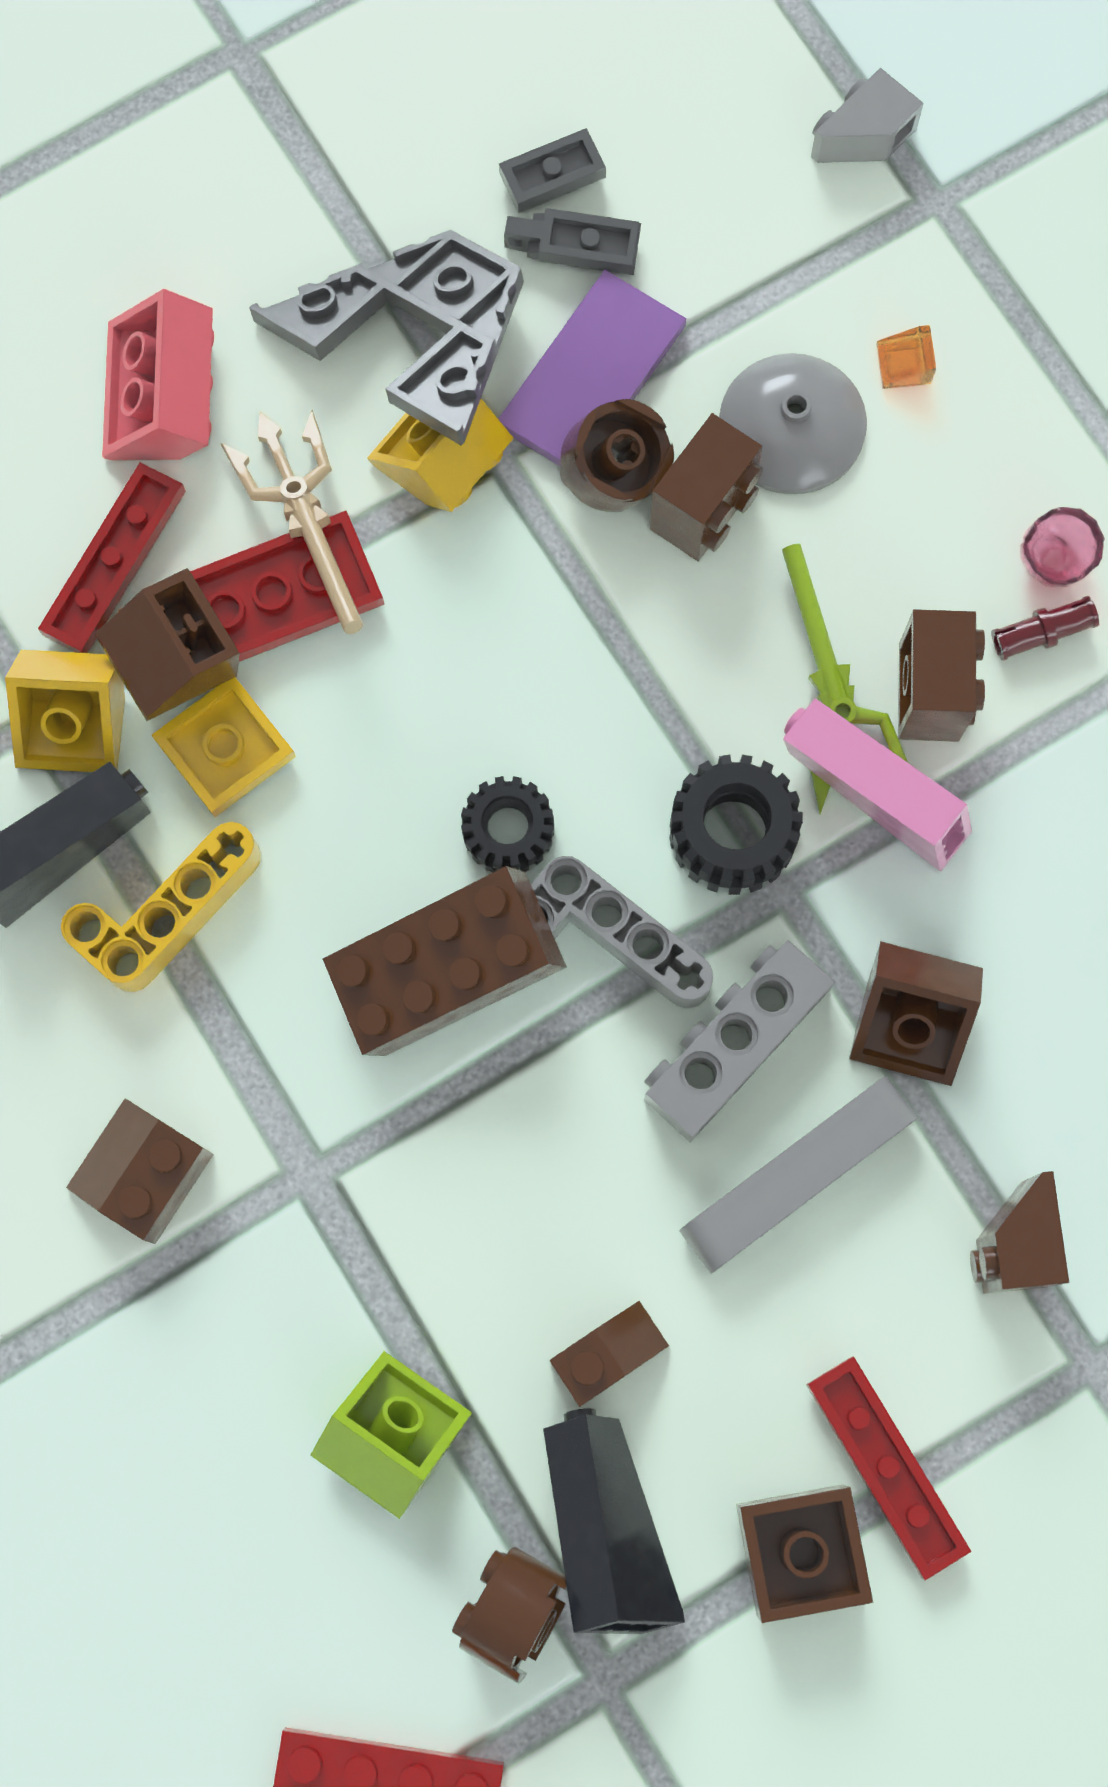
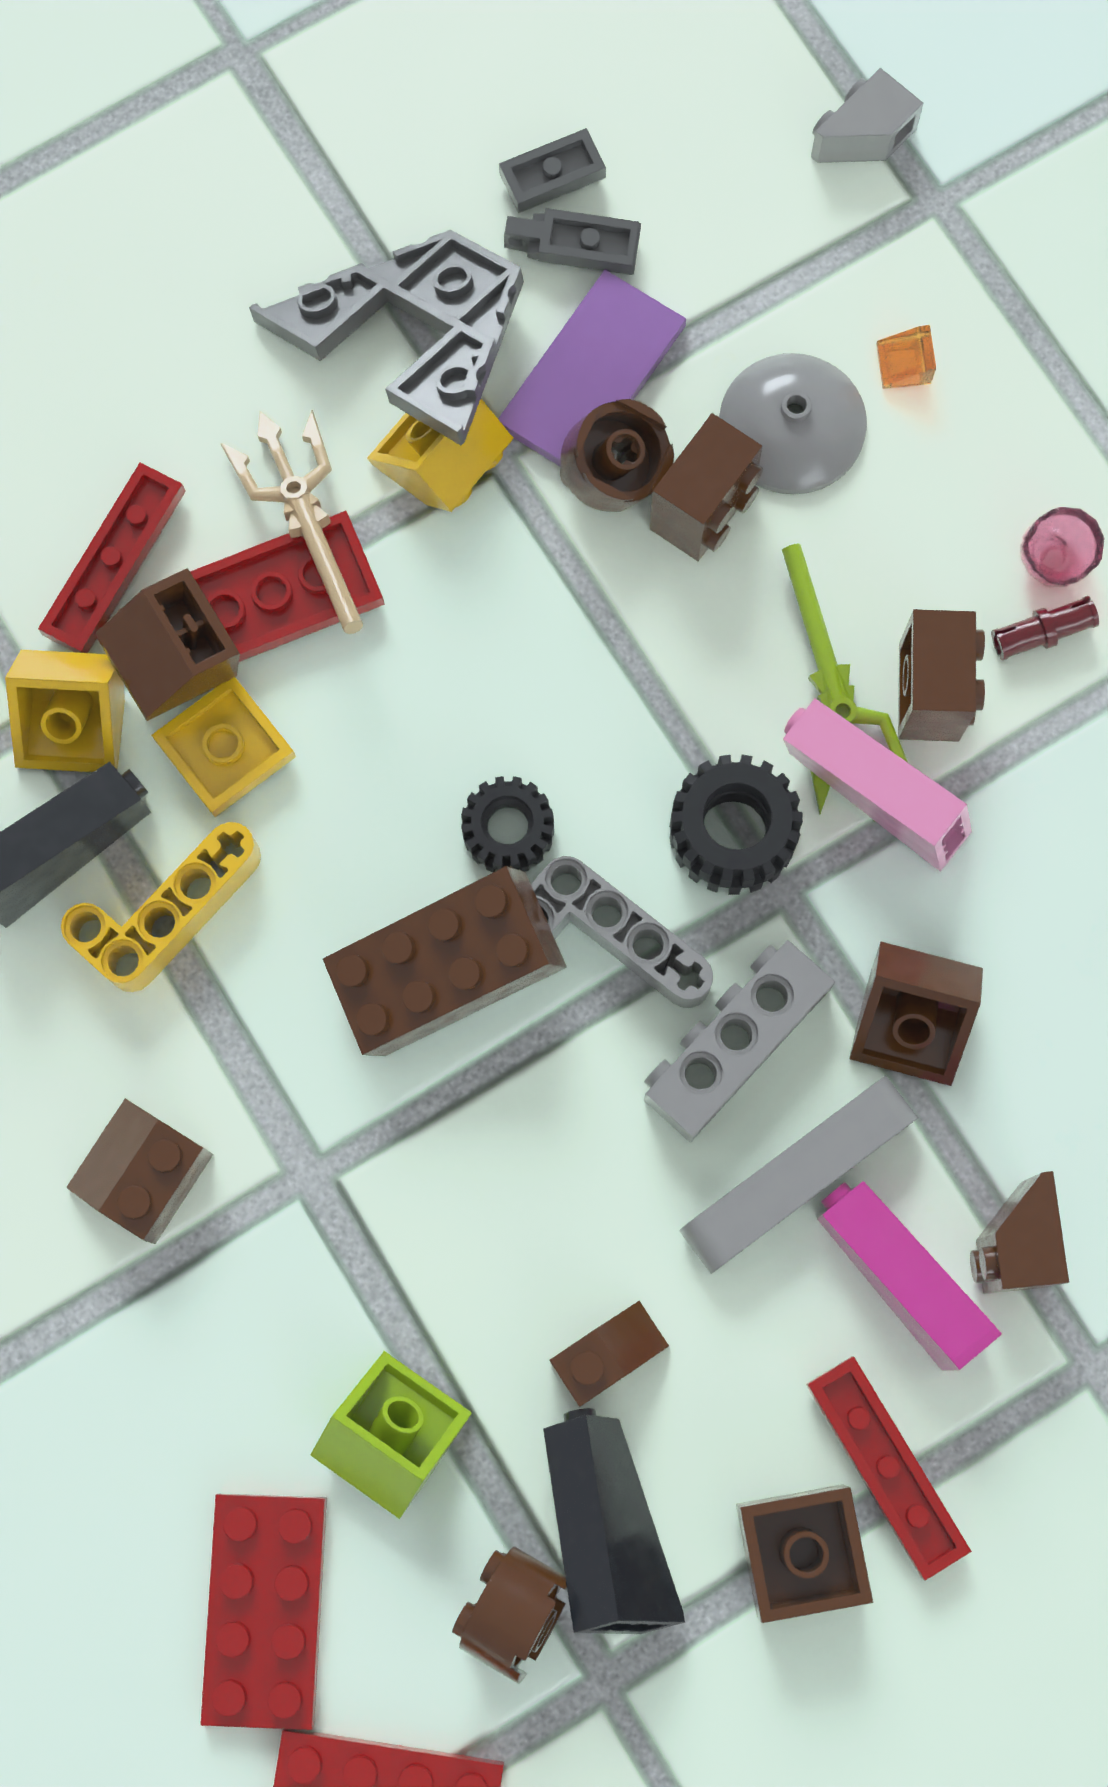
(158, 379): coral slope -> none
(264, 1612): none -> red plate
(907, 1277): none -> dark pink slope

